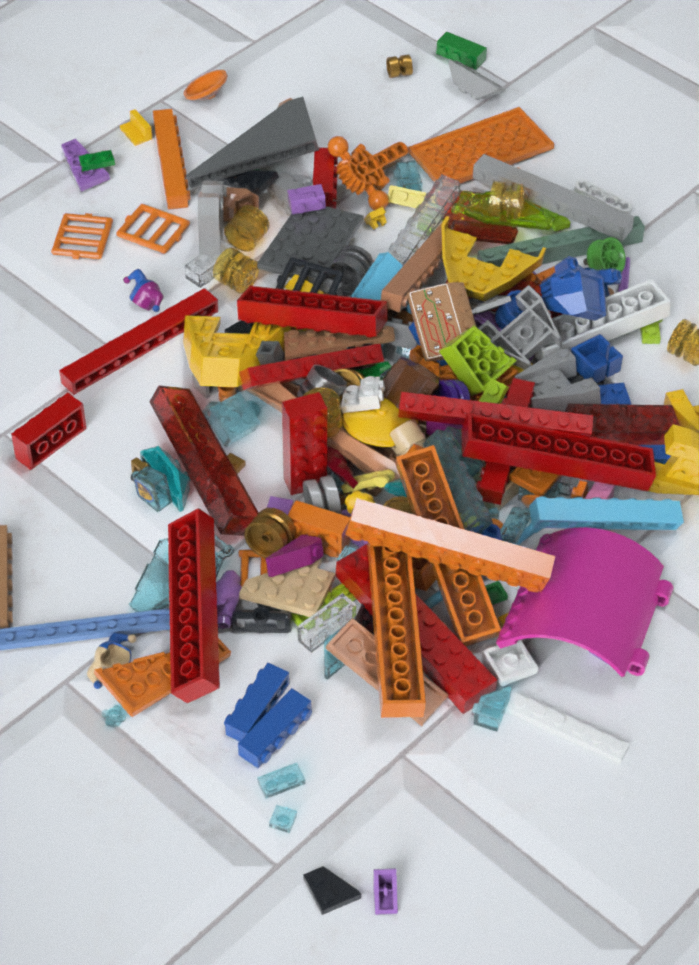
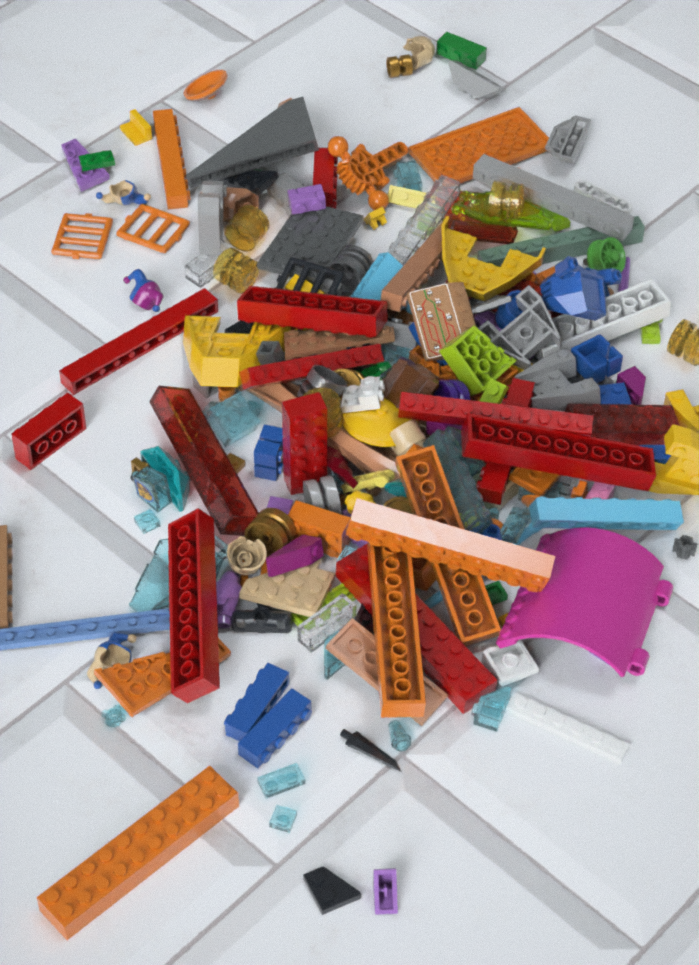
(124, 194): none -> piece
(137, 852): none -> orange brick
(147, 521): none -> clear light blue plate
(251, 552): none -> tan helmet
(269, 453): none -> blue piece
(363, 745): none -> black bar
(390, 355): none -> clear light blue plate
(399, 736): none -> clear light blue cone
(421, 49): none -> tan helmet
(568, 139): none -> light grey wedge
(634, 383): none -> magenta slope
(684, 547): none -> dark grey gear

